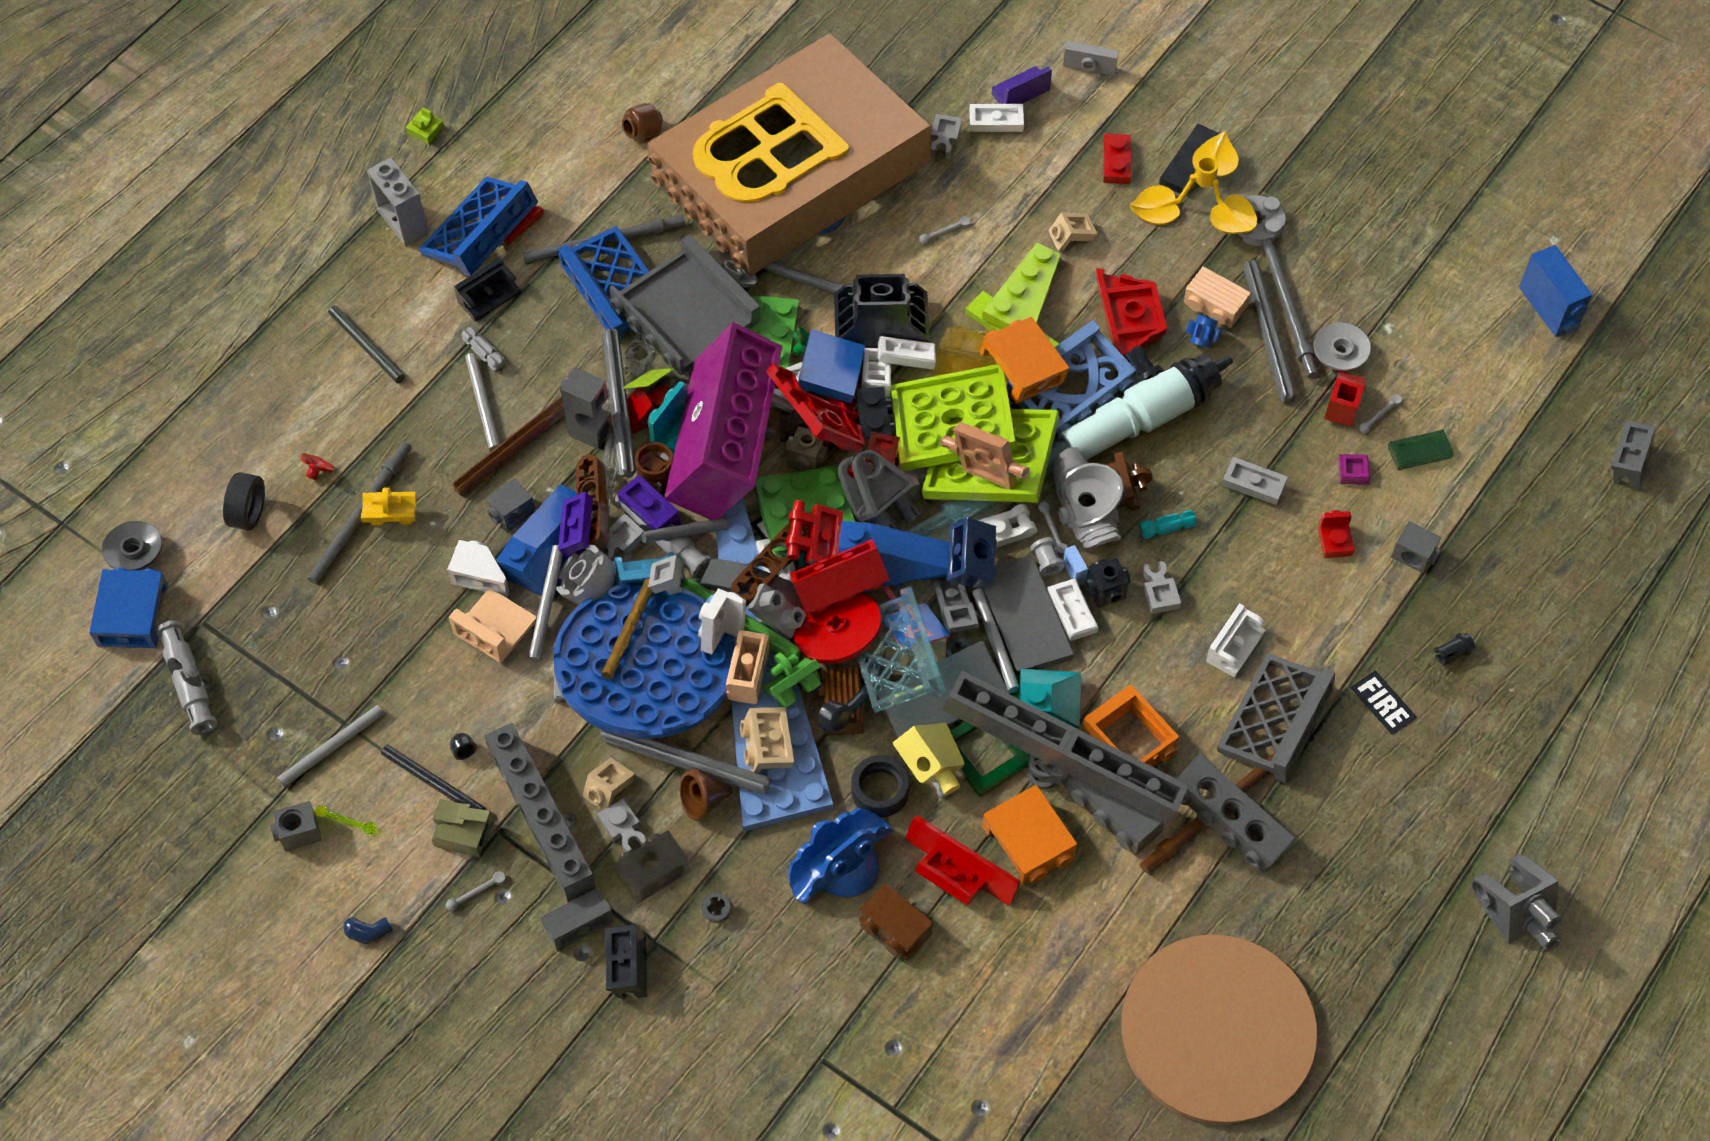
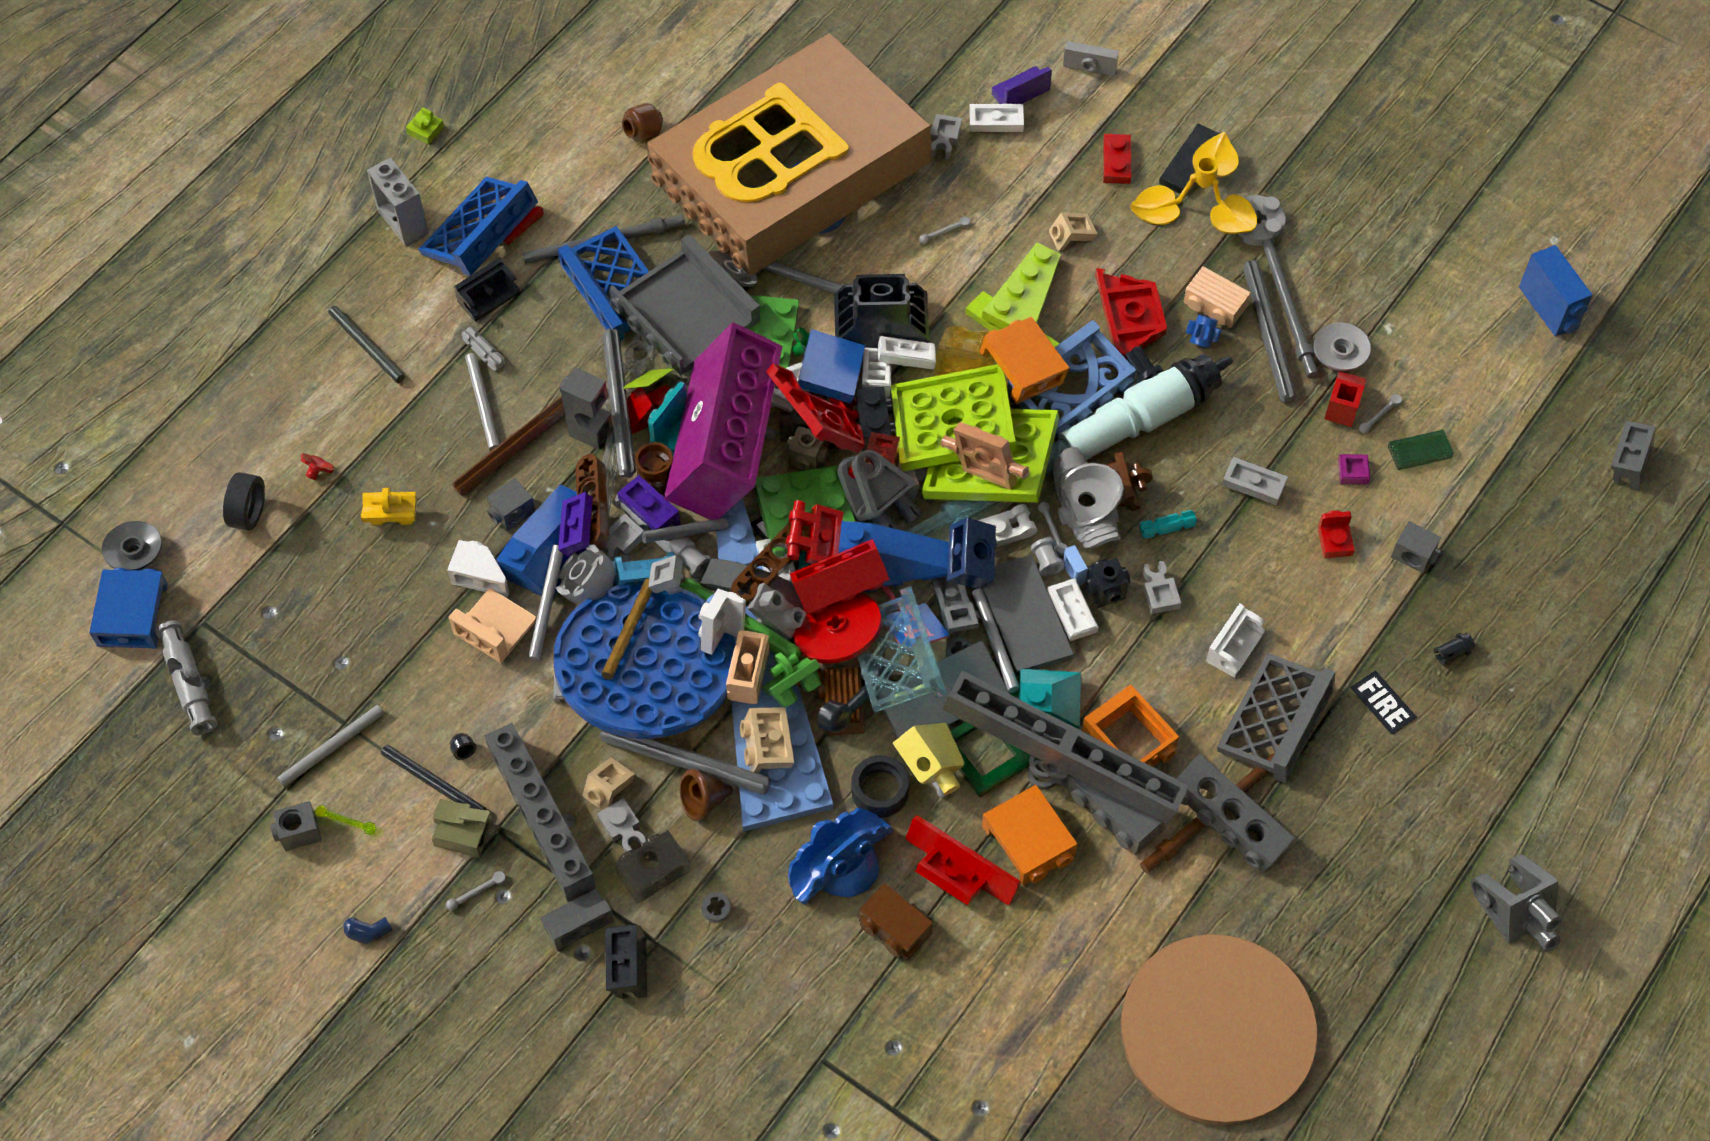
(389, 469): dark grey bar -> none

